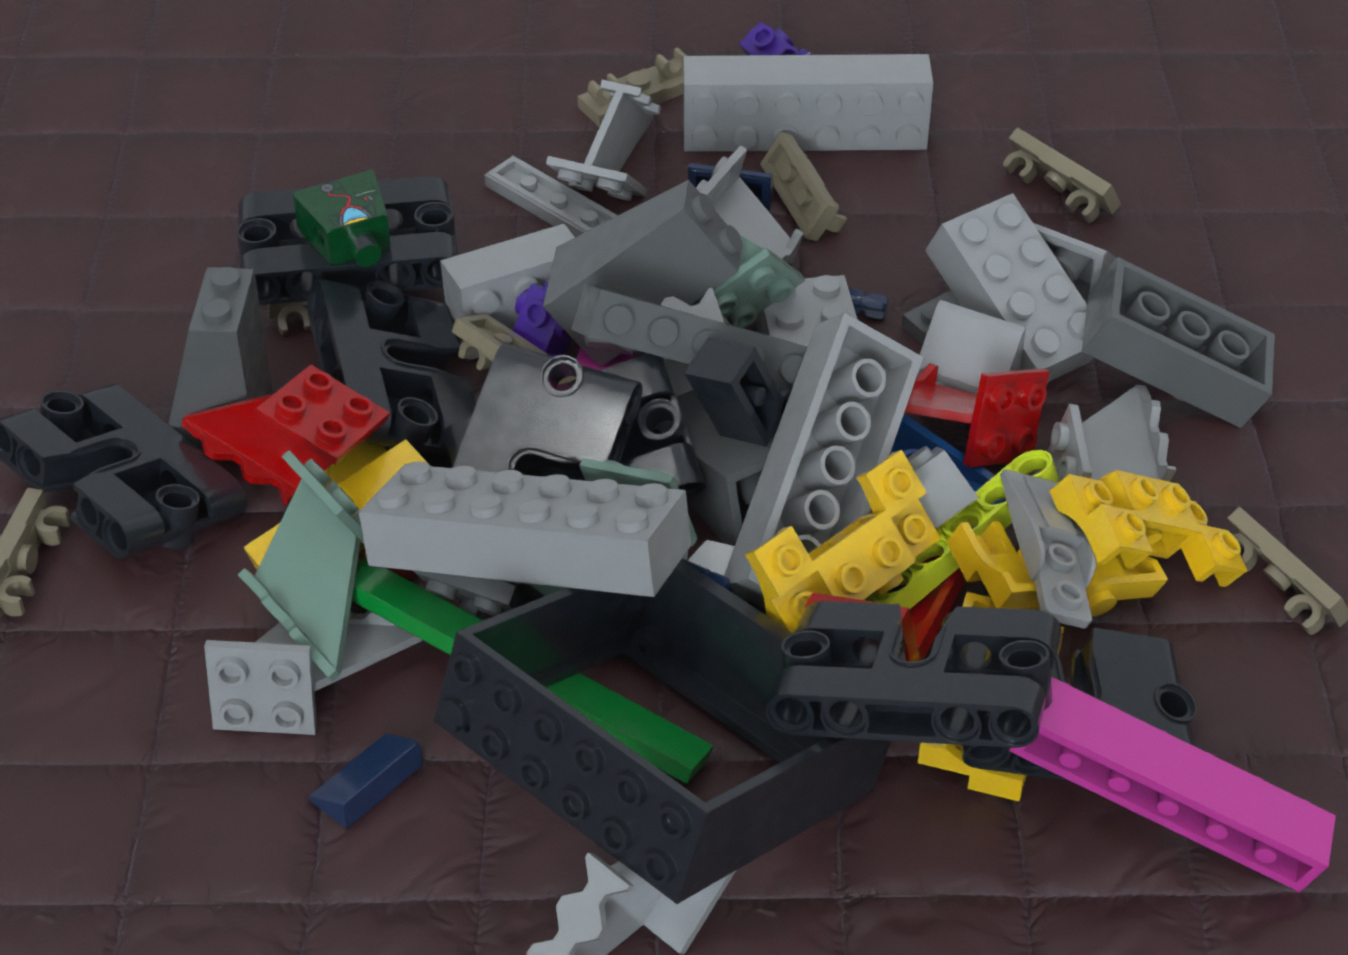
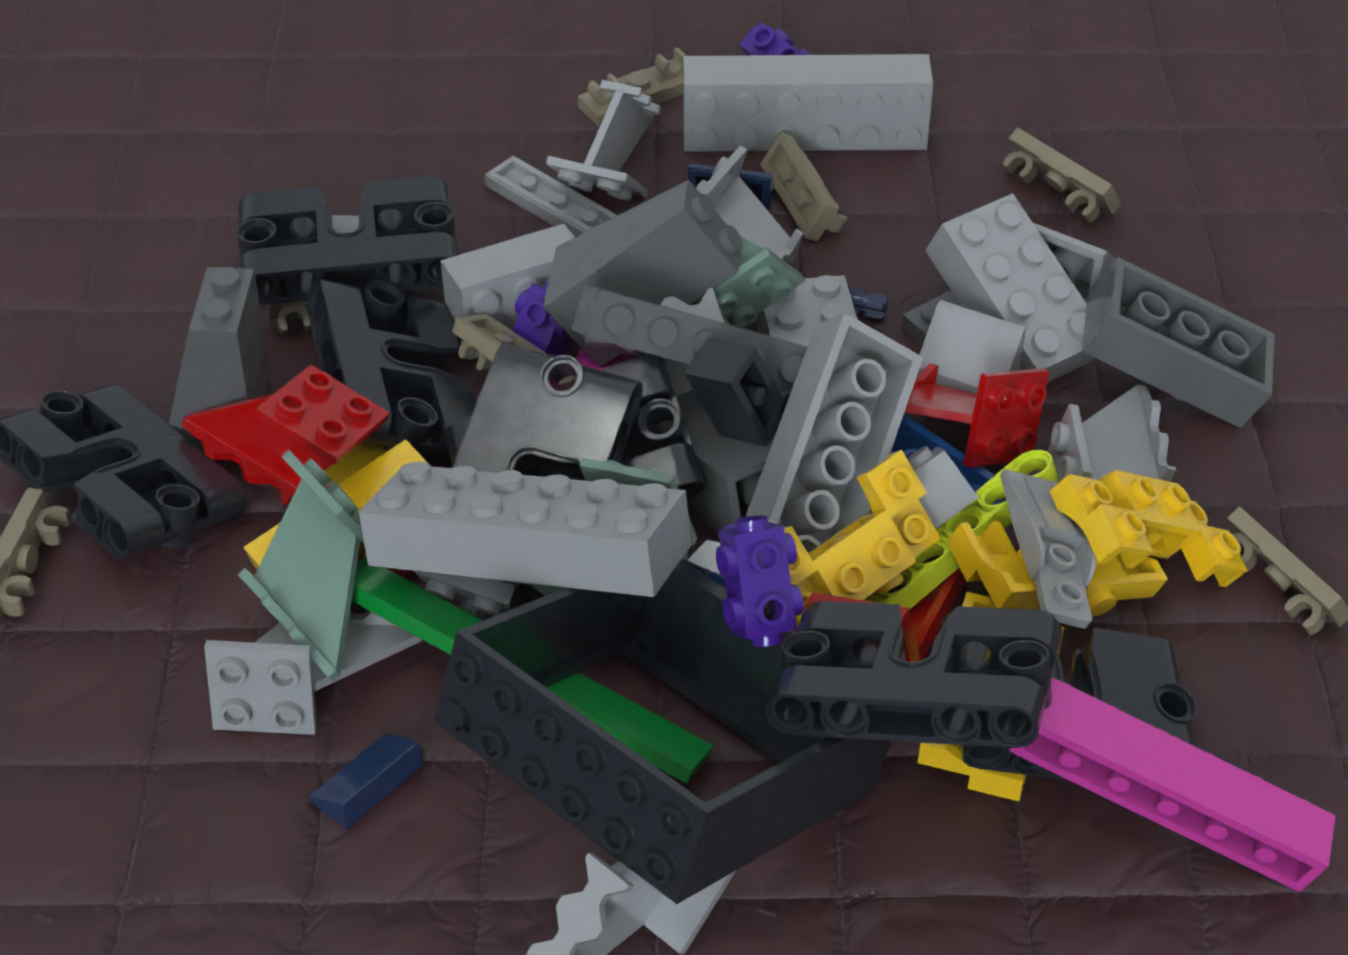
(344, 219): dark green torso -> none
(755, 567): none -> dark purple brick

